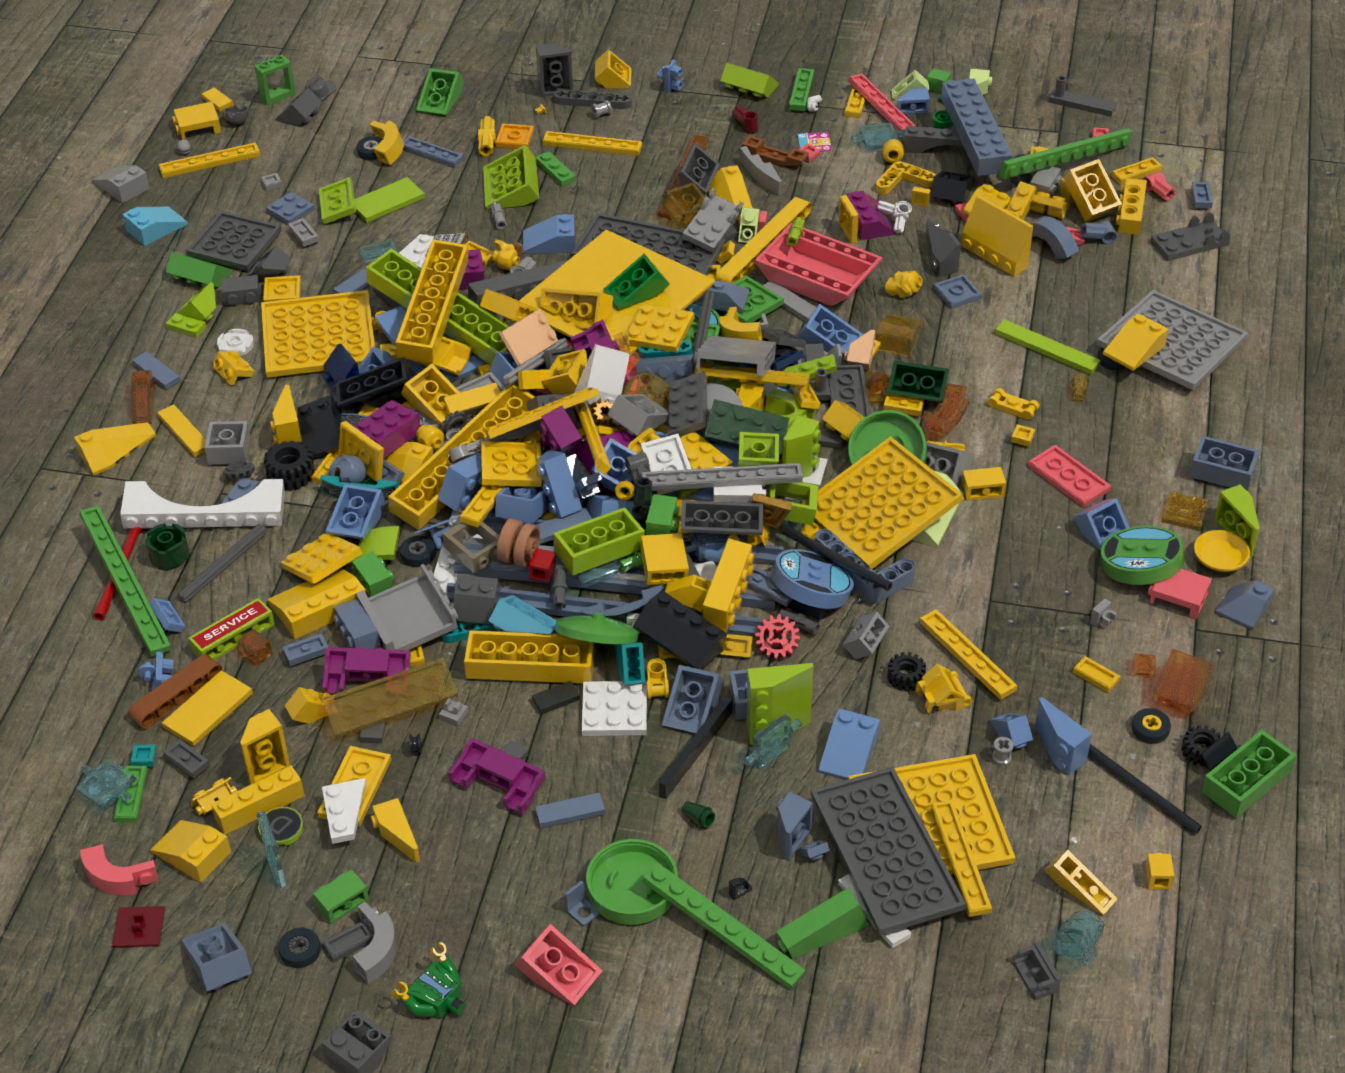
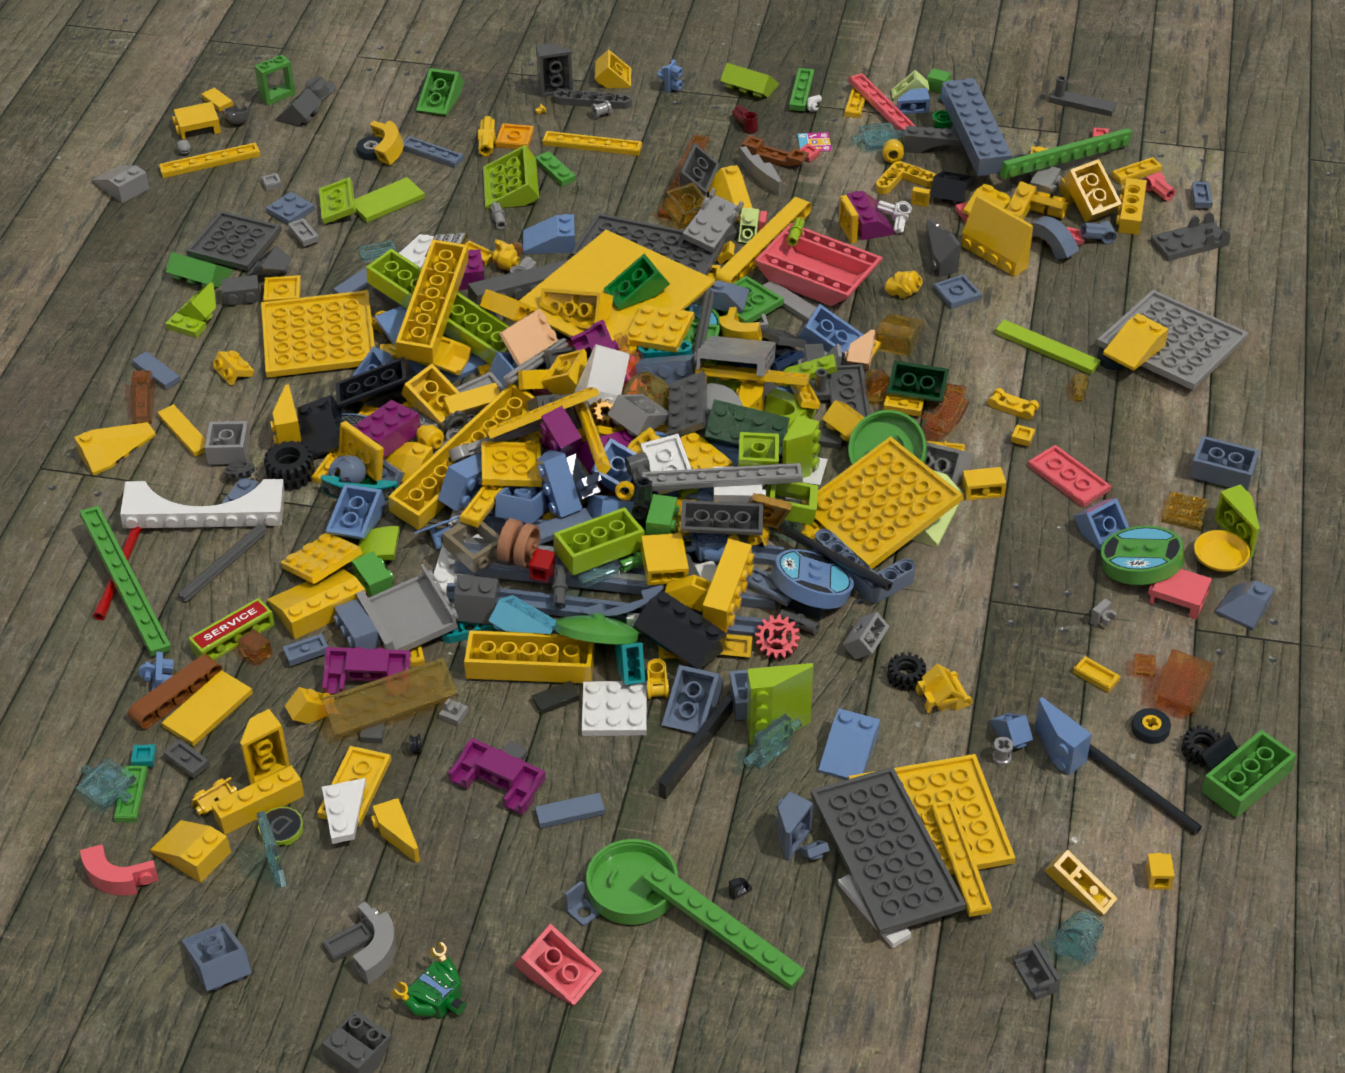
(138, 927): dark red piece -> none
(152, 223): medium azure slope -> none
(167, 546): dark green brick -> none
(167, 615): medium blue plate -> none
(236, 340): white tile -> none
(310, 947): black bush -> none
(339, 367): clear blue slope -> none
(340, 896): bright green brick -> none
(416, 559): black bush -> none
(699, 814): dark green cone -> none
(823, 925): bright green slope -> none
(968, 654): yellow plate -> none
(982, 79): yellowish green slope -> none

